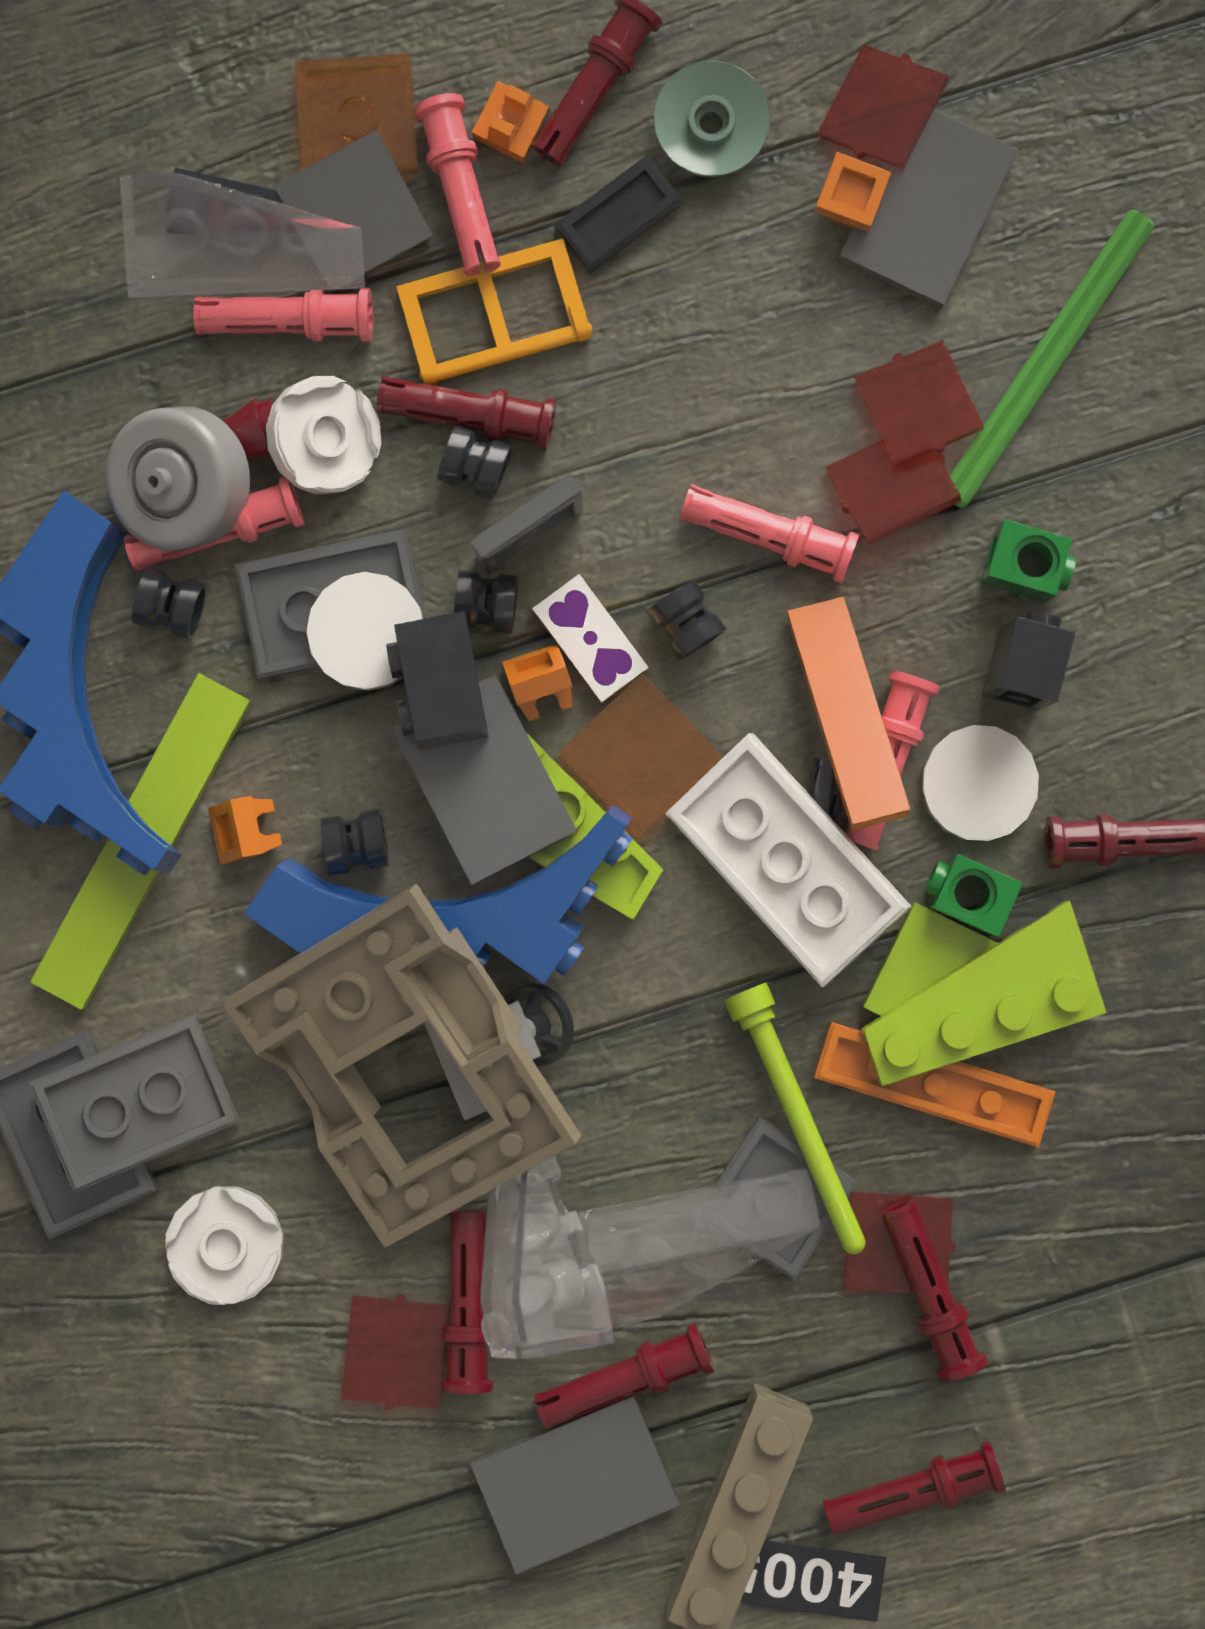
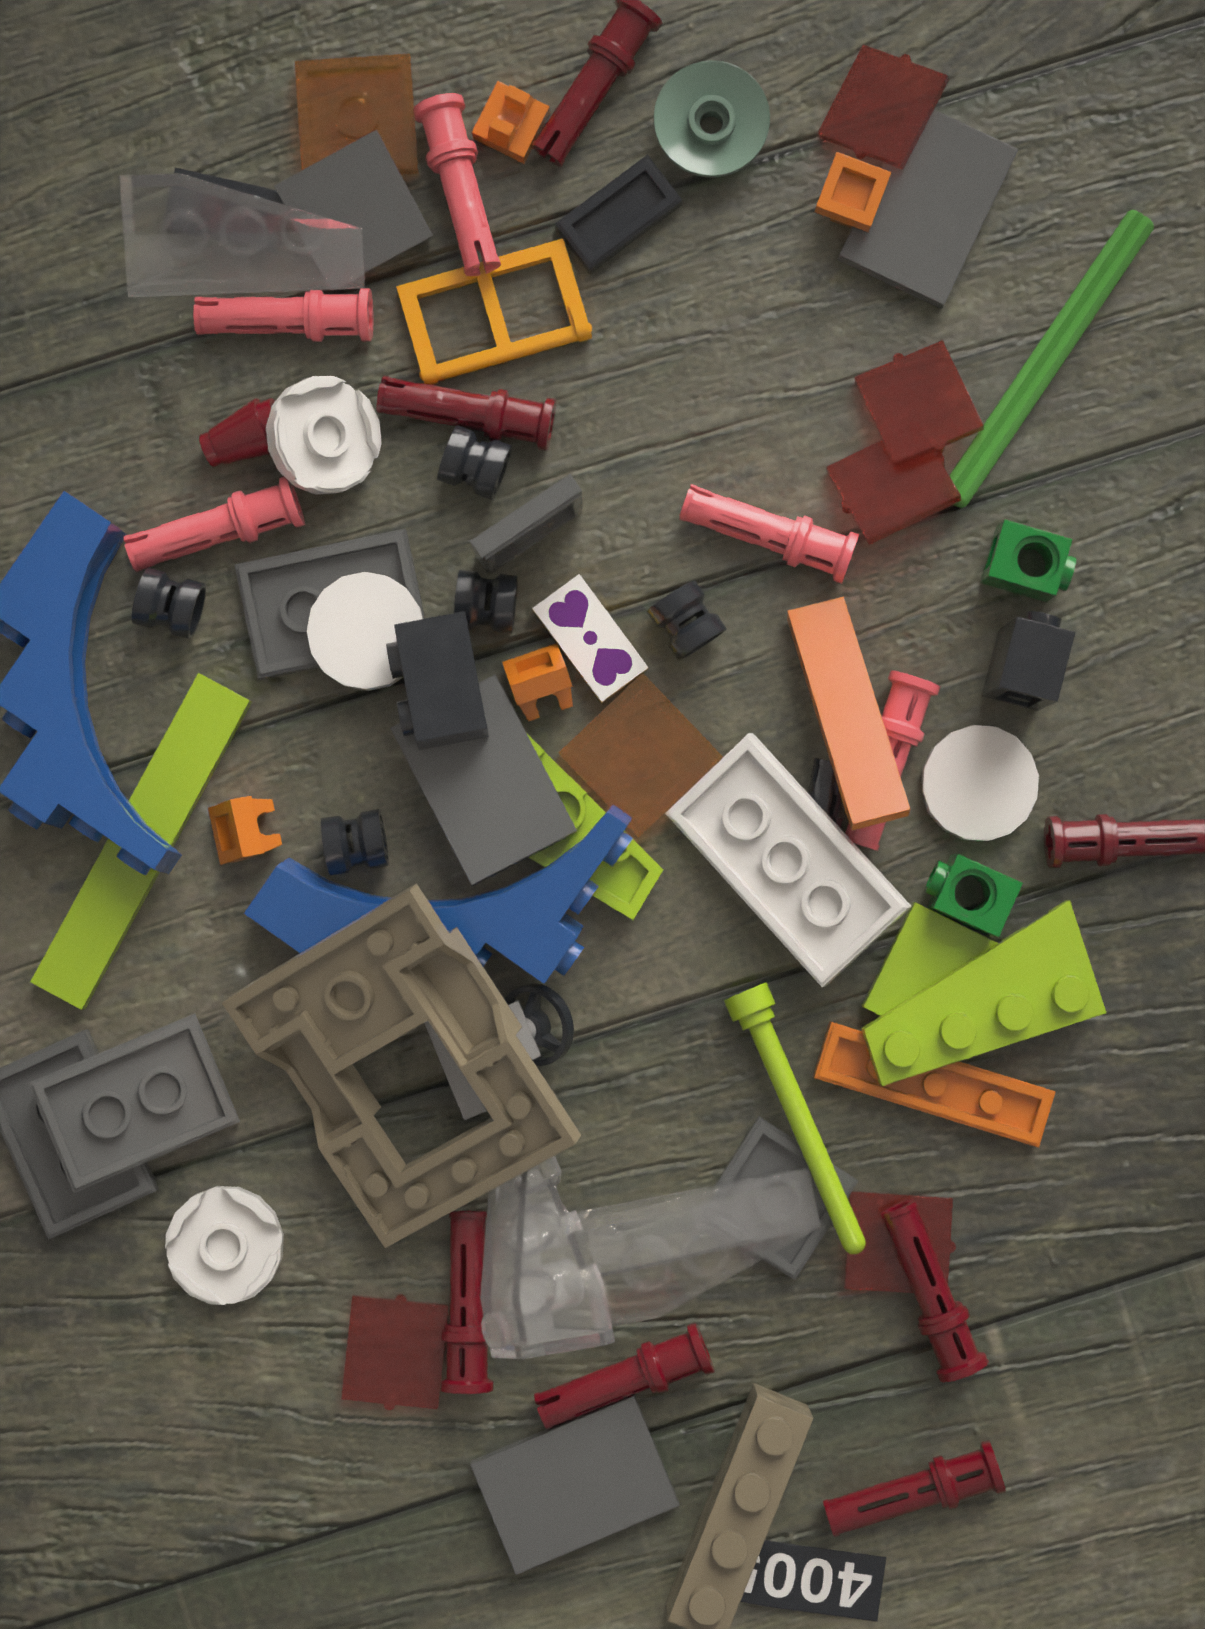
(177, 478): light grey wheel -> none

